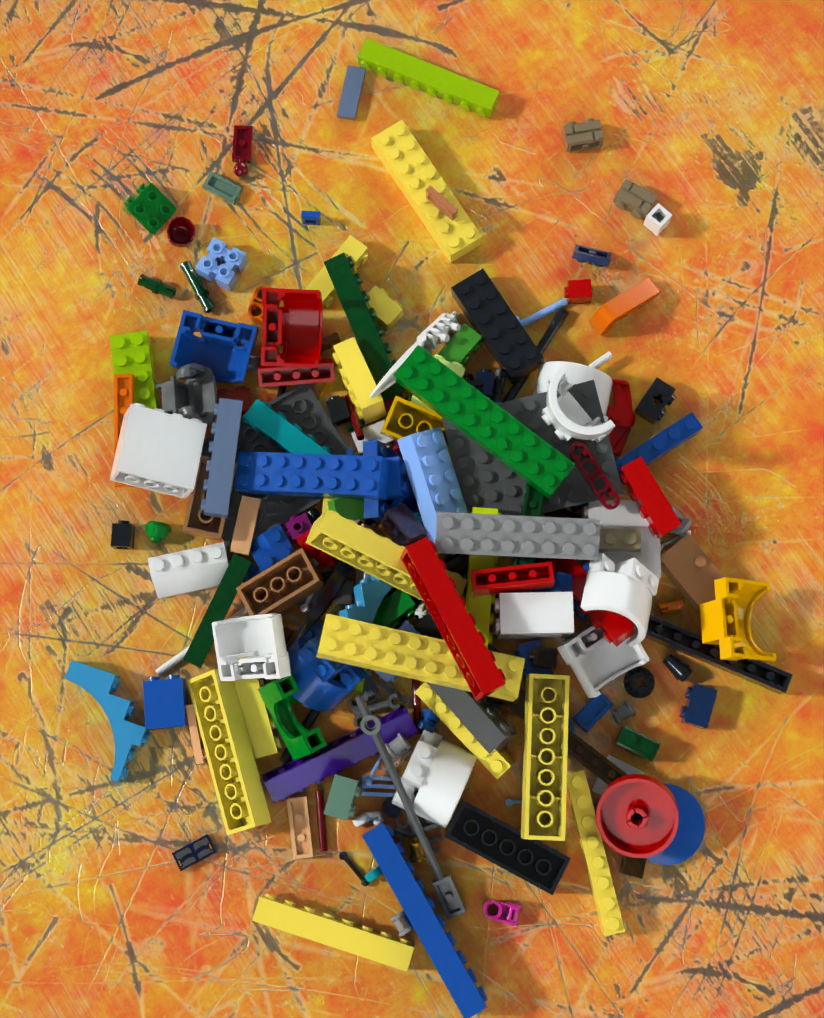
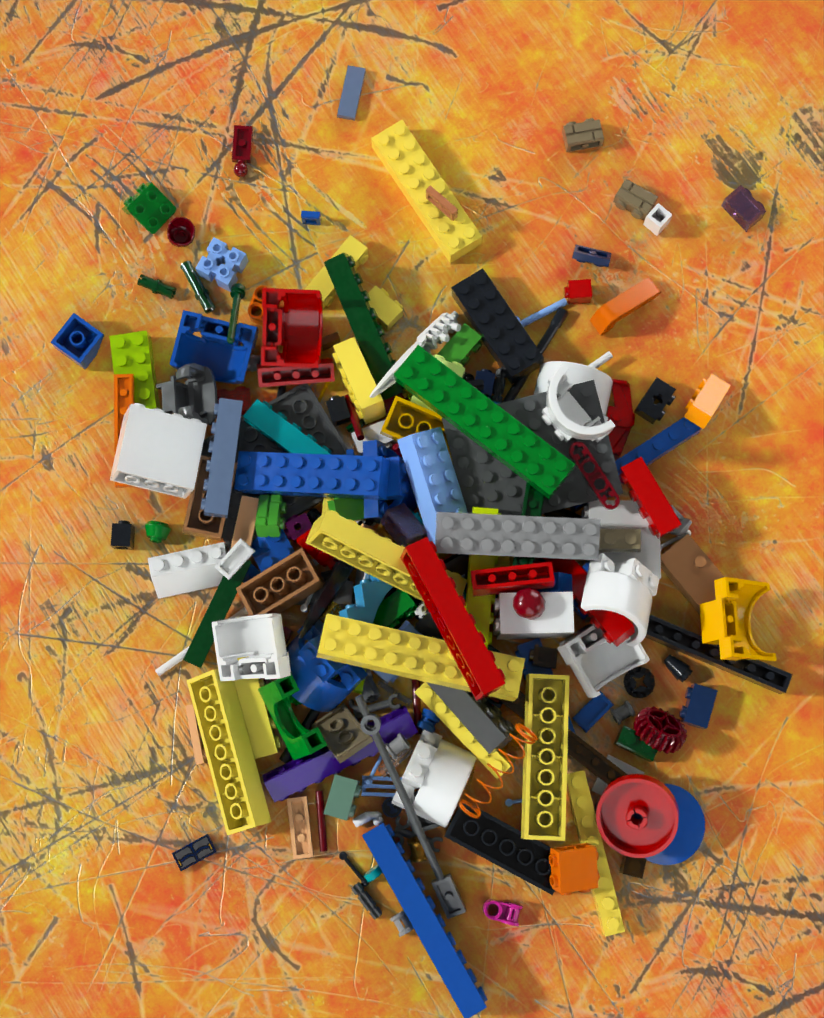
(78, 341): none -> blue slope
(118, 710): dark azure arch -> none
(165, 702): blue brick -> none
(222, 188): sand green tile -> none
(234, 559): none -> white tile
(237, 293): none -> dark green piece
(270, 516): none -> bright green brick
(334, 933): light yellow brick -> none
(342, 733): none -> dark tan tile
(366, 900): none -> dark grey axle
(428, 78): lime brick -> none
(529, 603): none -> dark red hair
(533, 740): none -> orange piece
(574, 868): none -> orange brick
(660, 729): none -> dark red gear
(672, 605): orange pin -> none
(706, 400): none -> light orange brick
(743, 208): none -> clear purple brick

